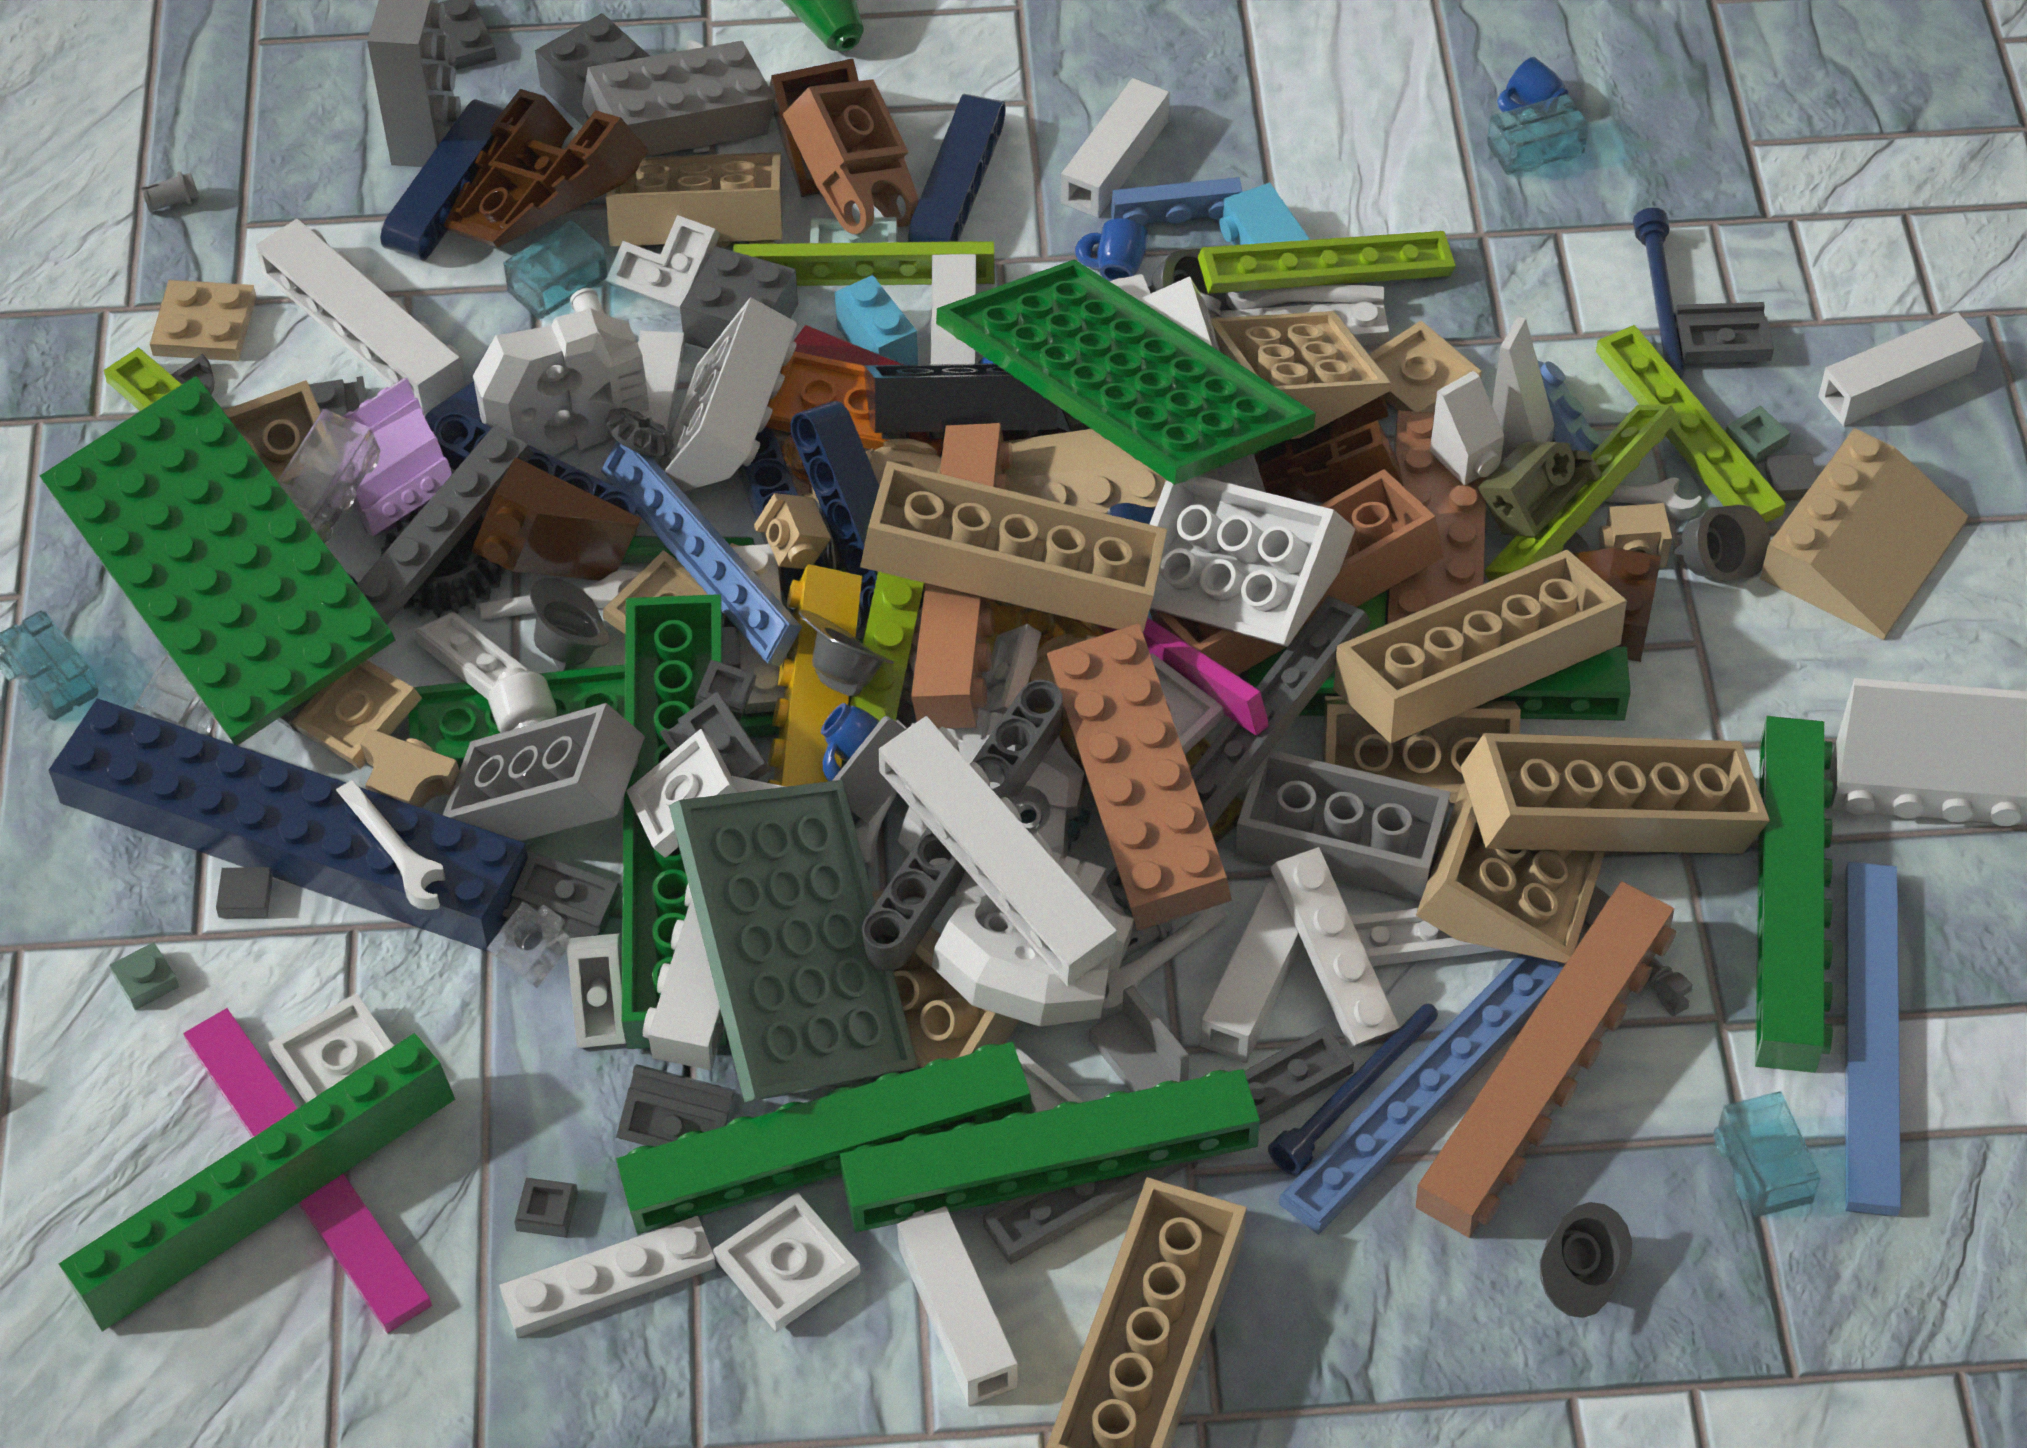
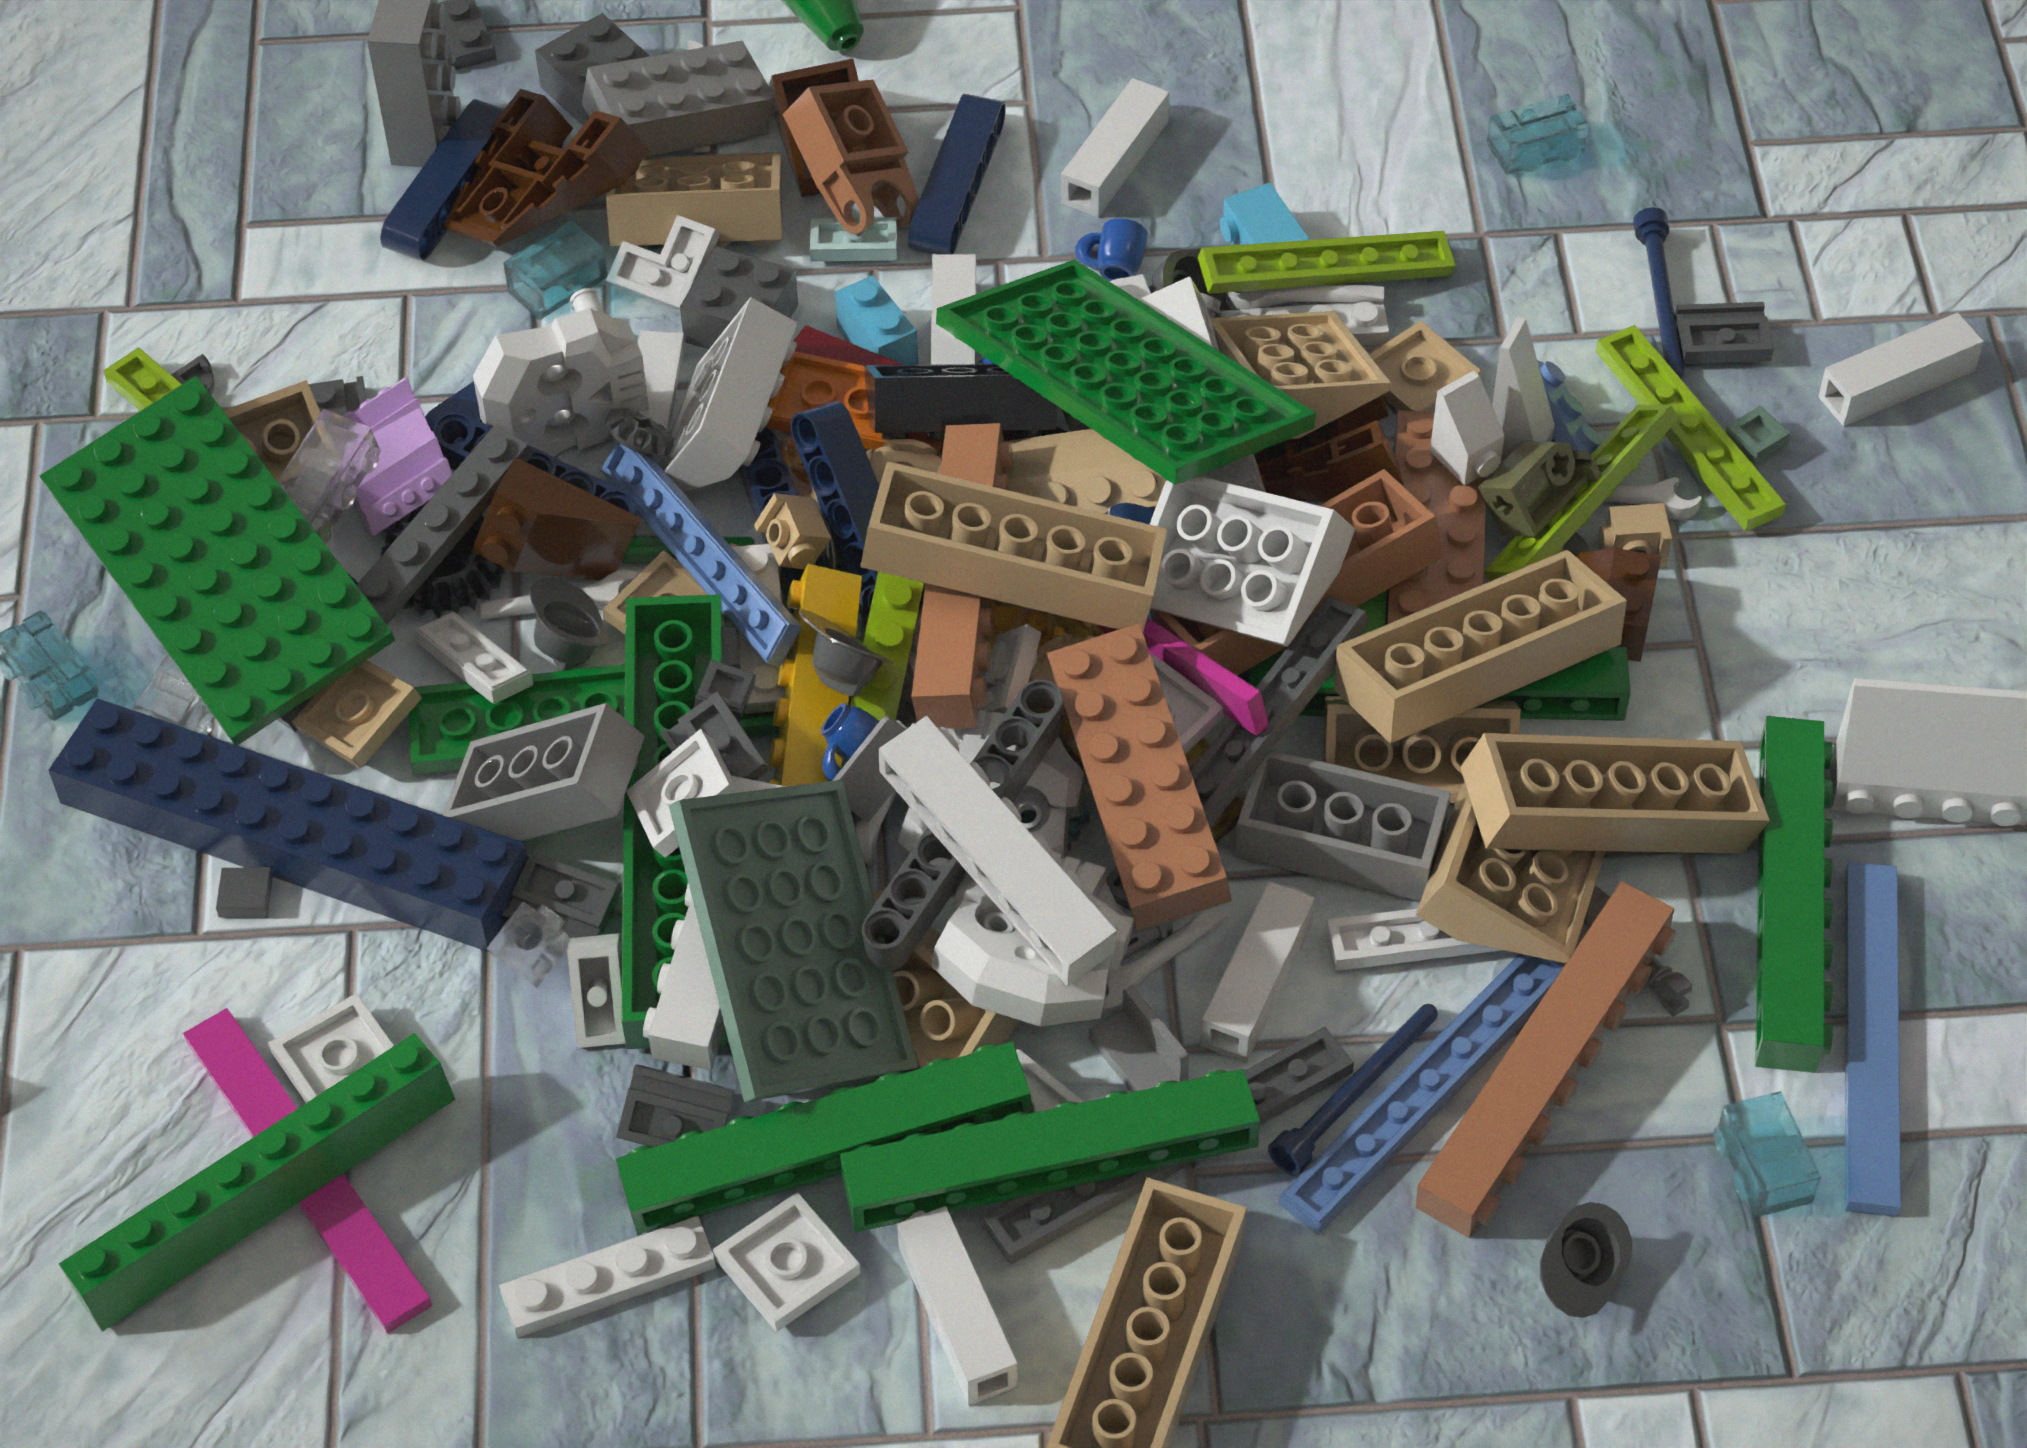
(144, 976): sand green plate -> none
(170, 192): light grey pin -> none
(203, 320): tan plate -> none
(360, 313): white brick -> none
(407, 769): tan brick -> none
(415, 869): white piece -> none
(520, 699): white head -> none
(546, 1207): dark grey tile -> none
(887, 261): lime plate -> none
(1174, 201): medium blue plate -> none
(1334, 948): white plate -> none
(1530, 84): blue piece -> none
(1725, 543): dark grey piece -> none
(1790, 475): dark grey tile -> none
(1864, 536): tan slope -> none

